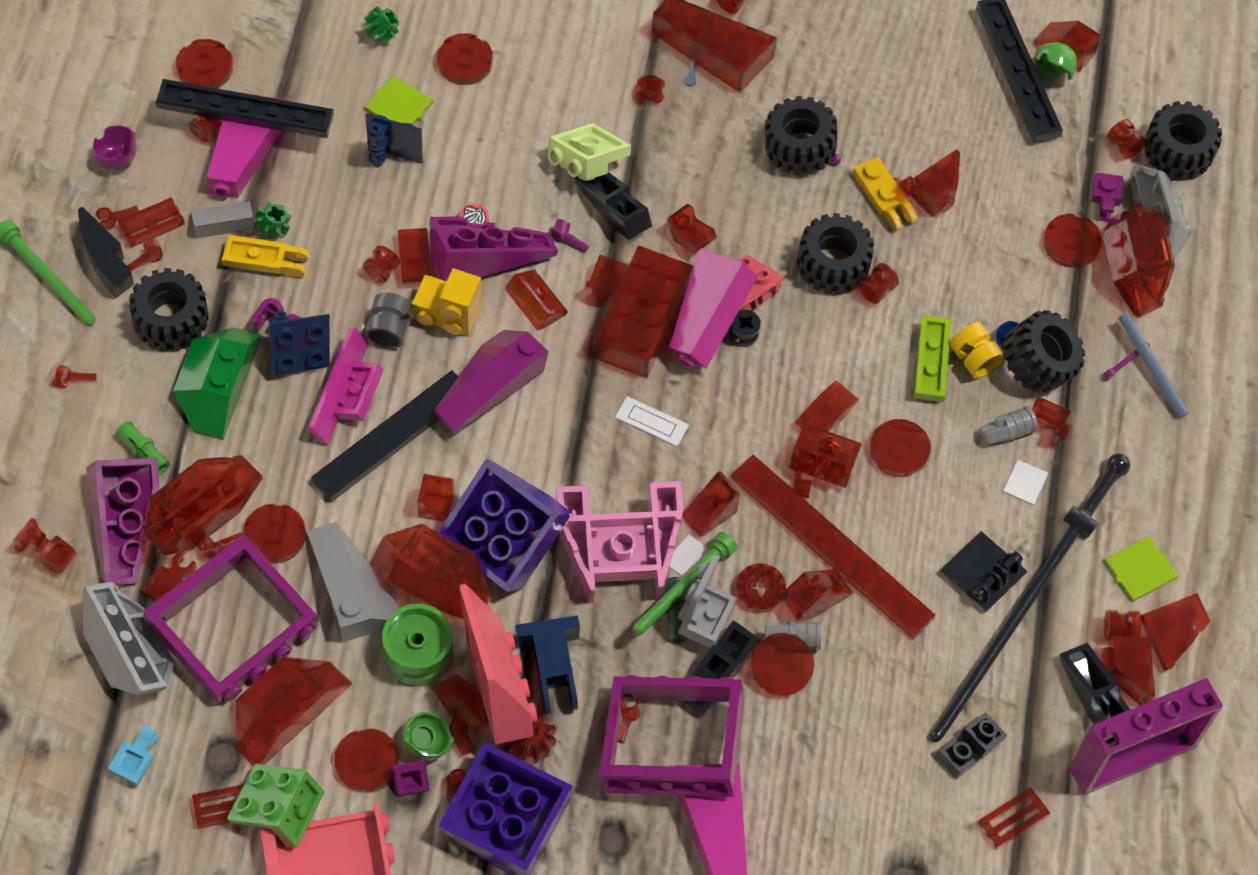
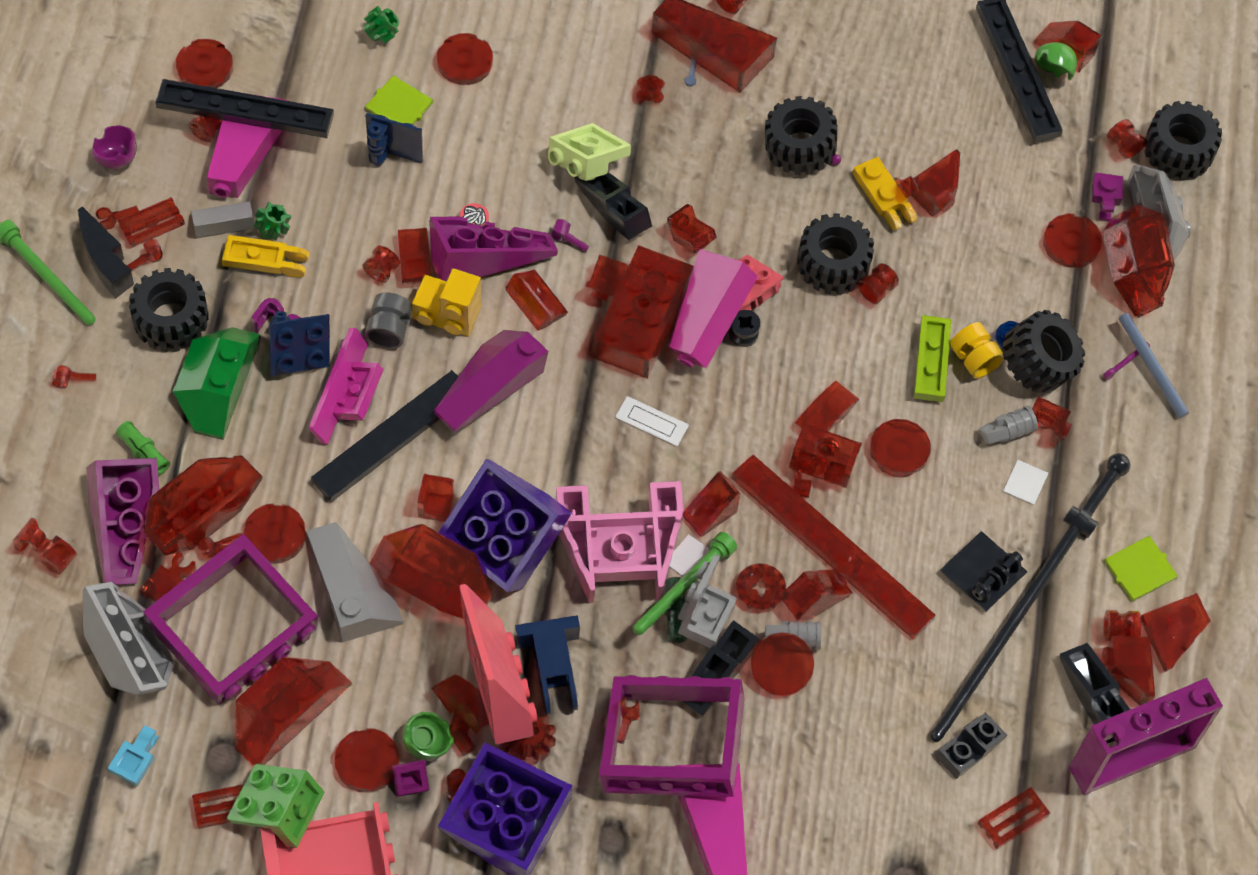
(417, 644): bright green wheel -> none

